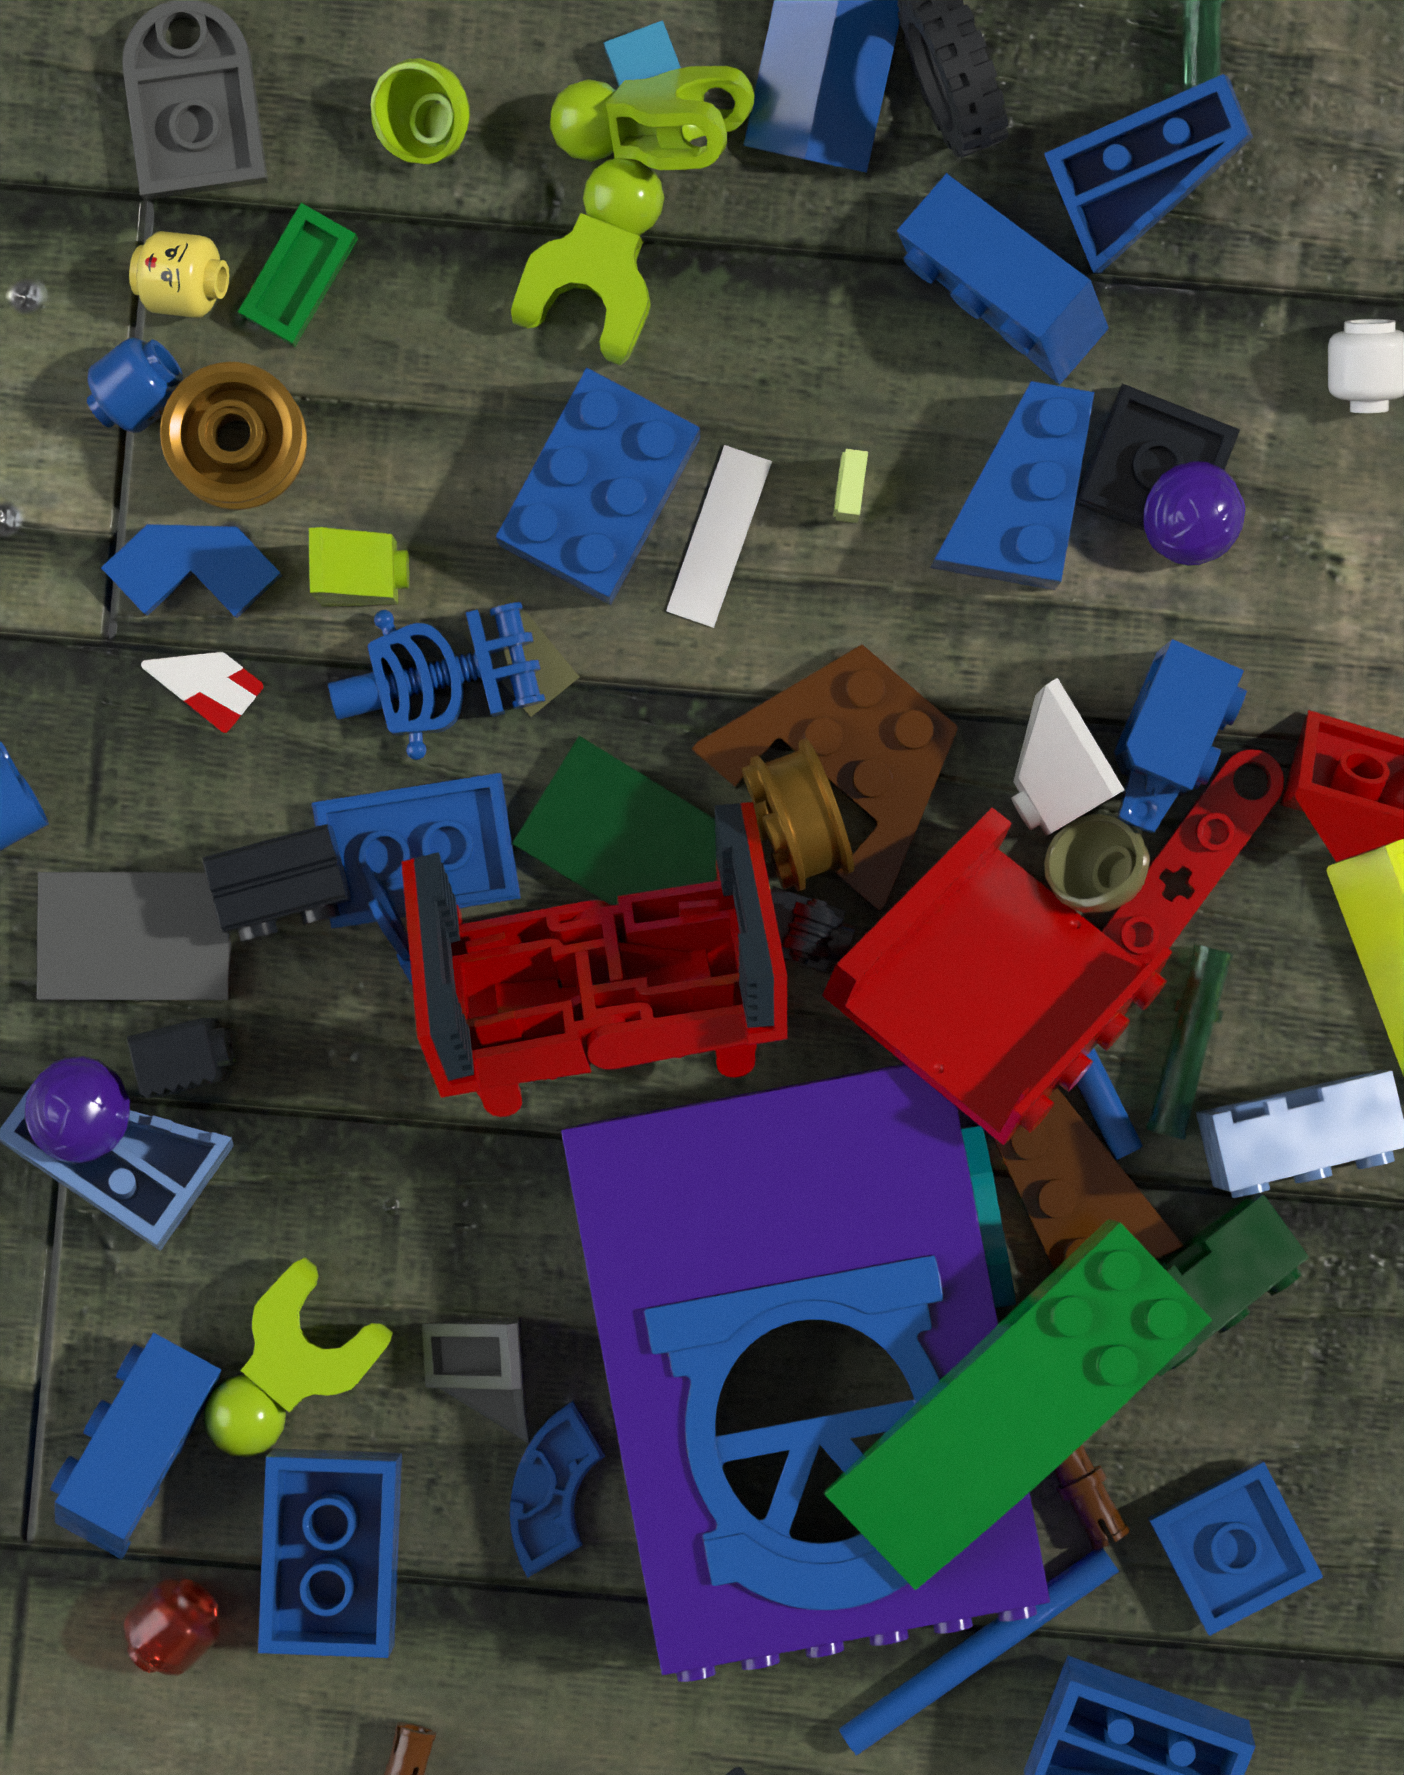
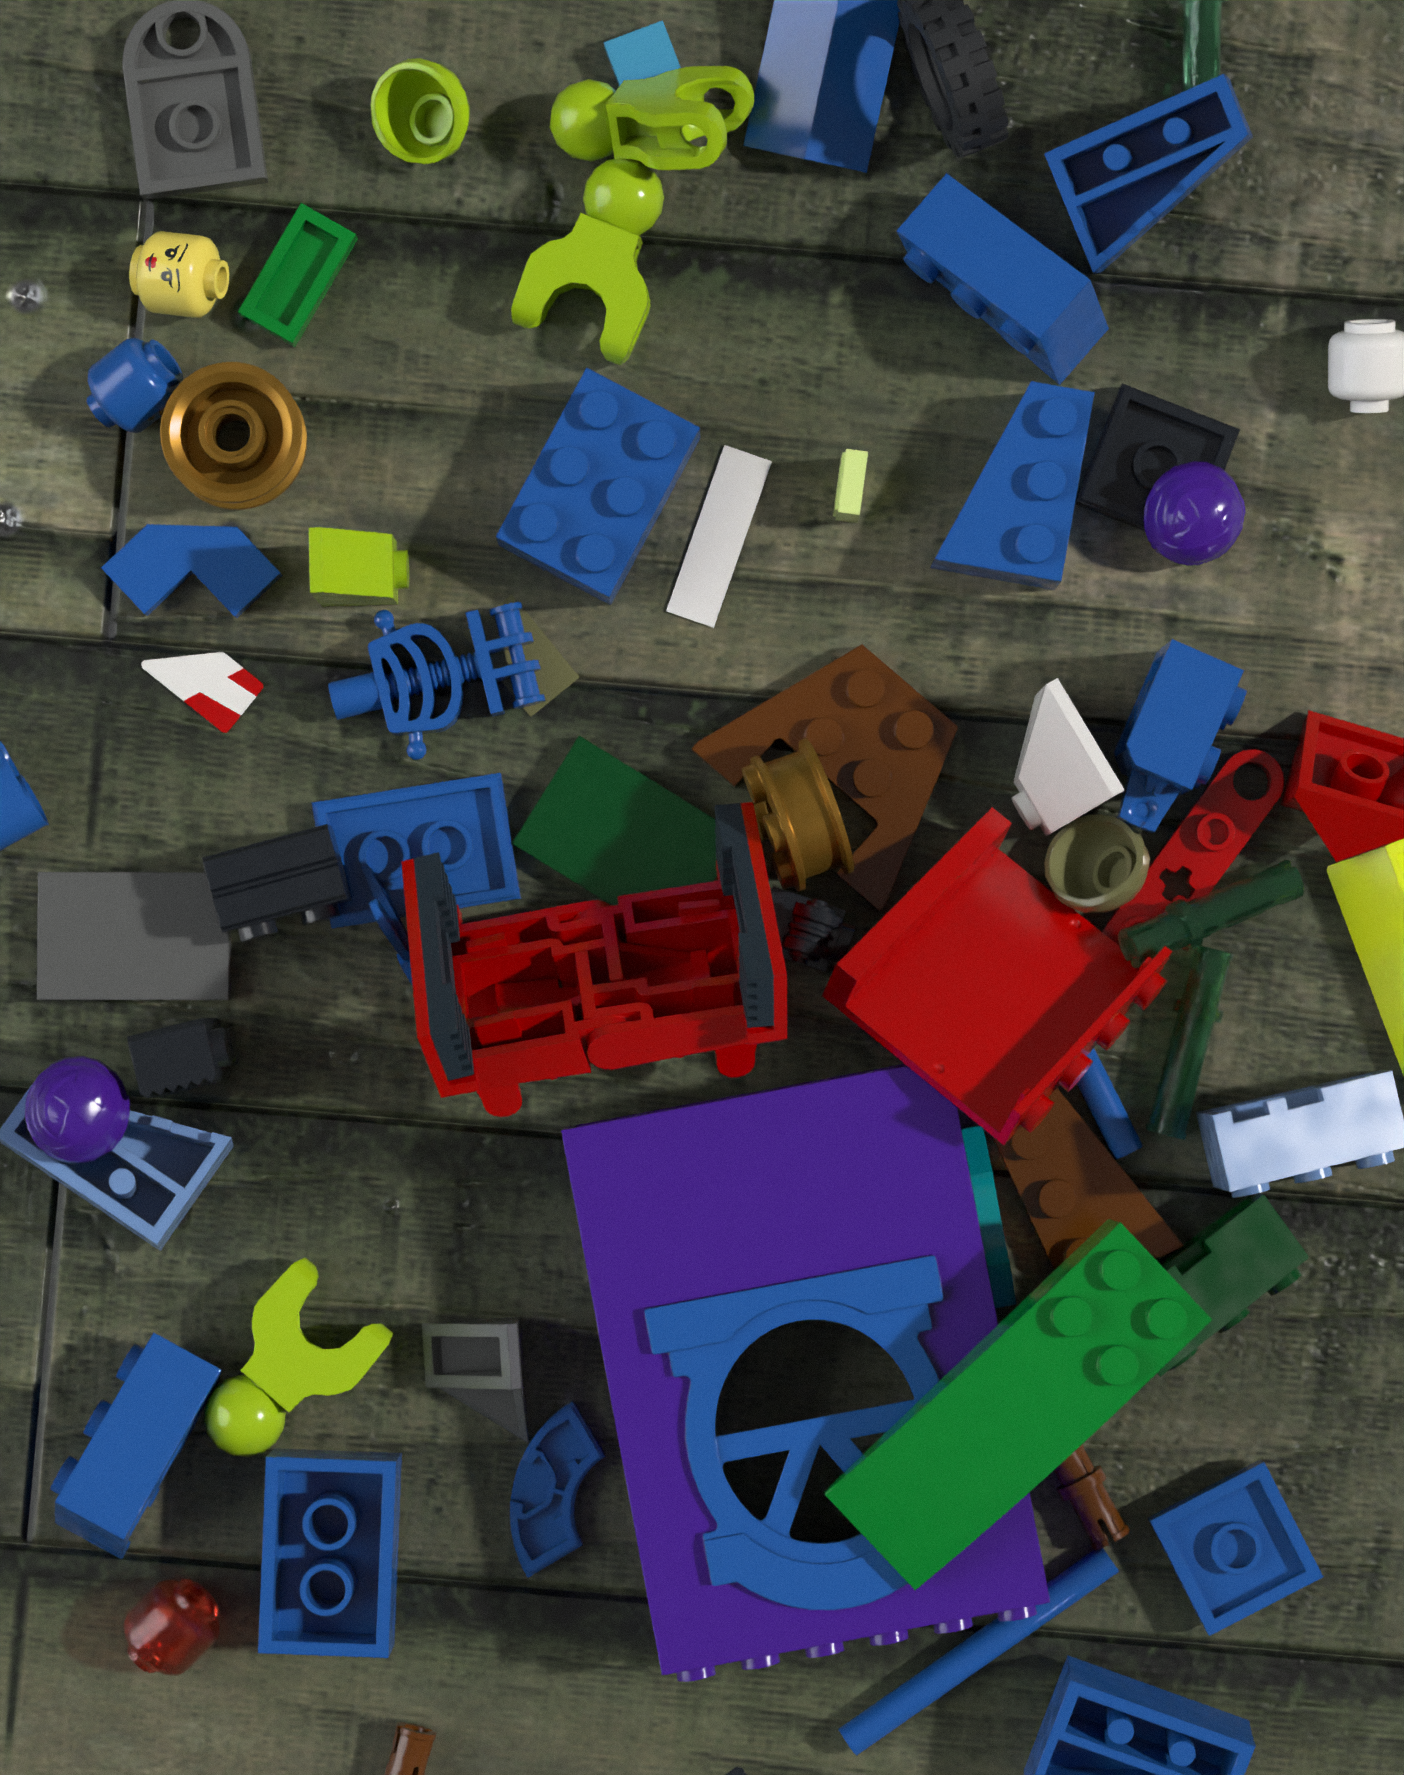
(1187, 923): none -> clear green pin

